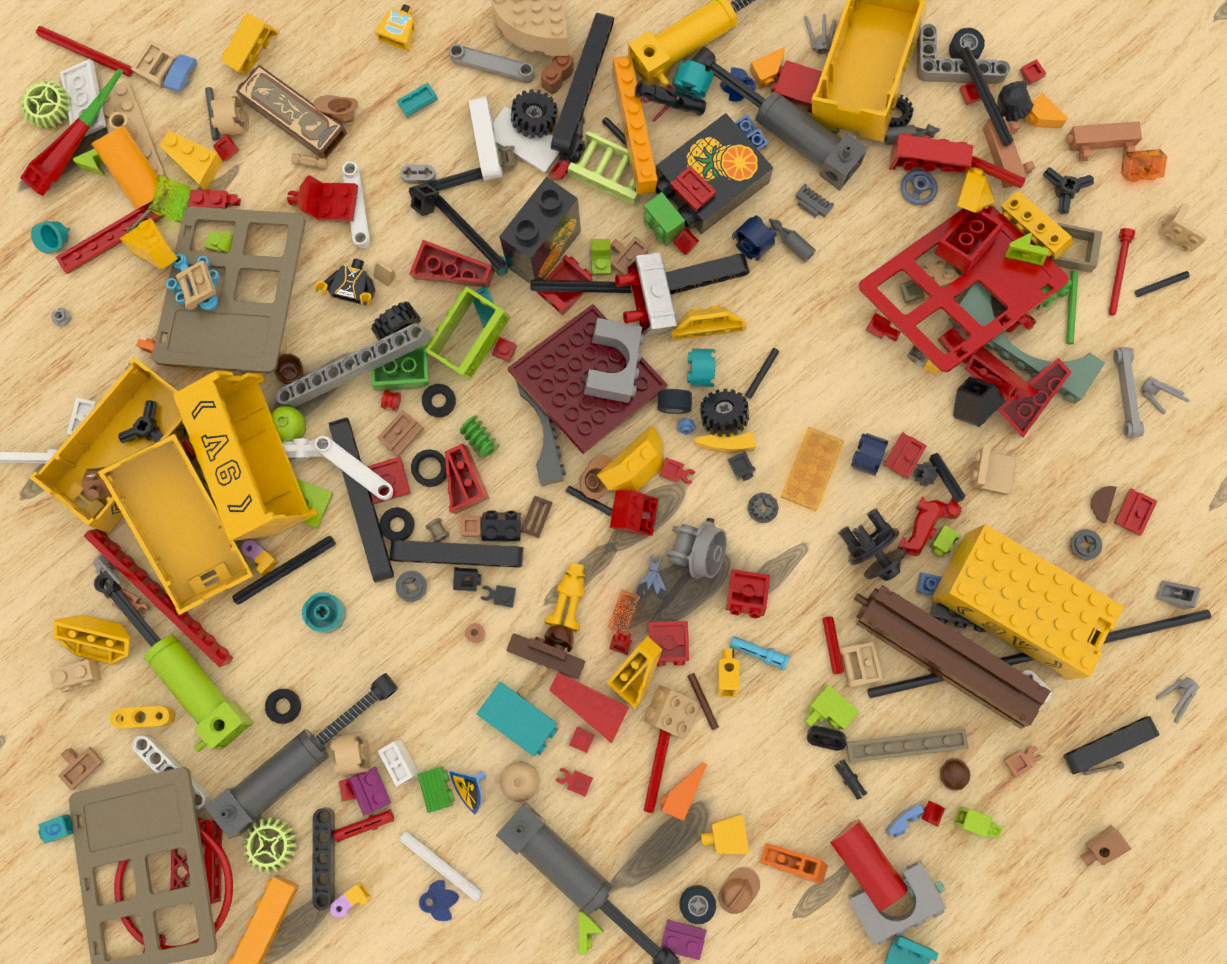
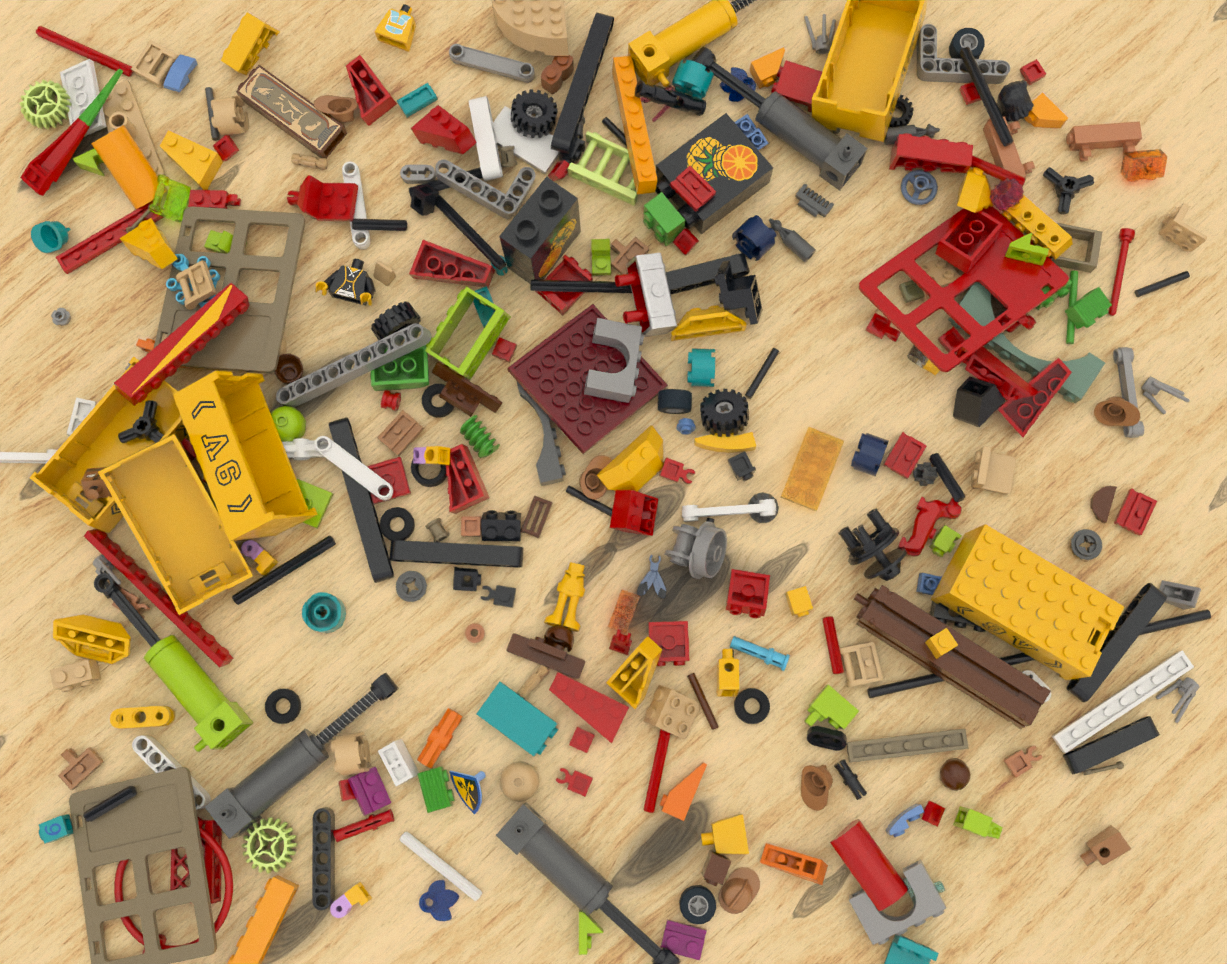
(110, 803): none -> black axle
(182, 344): none -> red brick
(369, 91): none -> red wedge
(379, 224): none -> black axle
(431, 455): none -> yellow leg
(440, 738): none -> orange piece
(444, 131): none -> red wedge
(463, 393): none -> reddish brown bracket
(487, 190): none -> light grey beam
(715, 868): none -> reddish brown brick
(739, 292): none -> black bracket
(763, 702): none -> black tyre
(765, 508): none -> white piece
(799, 601): none -> yellow brick
(815, 786): none -> medium nougat piece
(941, 643): none -> yellow brick
(1006, 194): none -> clear pink gear
(1089, 307): none -> bright green brick
(1117, 412): none -> medium nougat piece
(1120, 639): none -> black beam
(1122, 701): none -> white plate

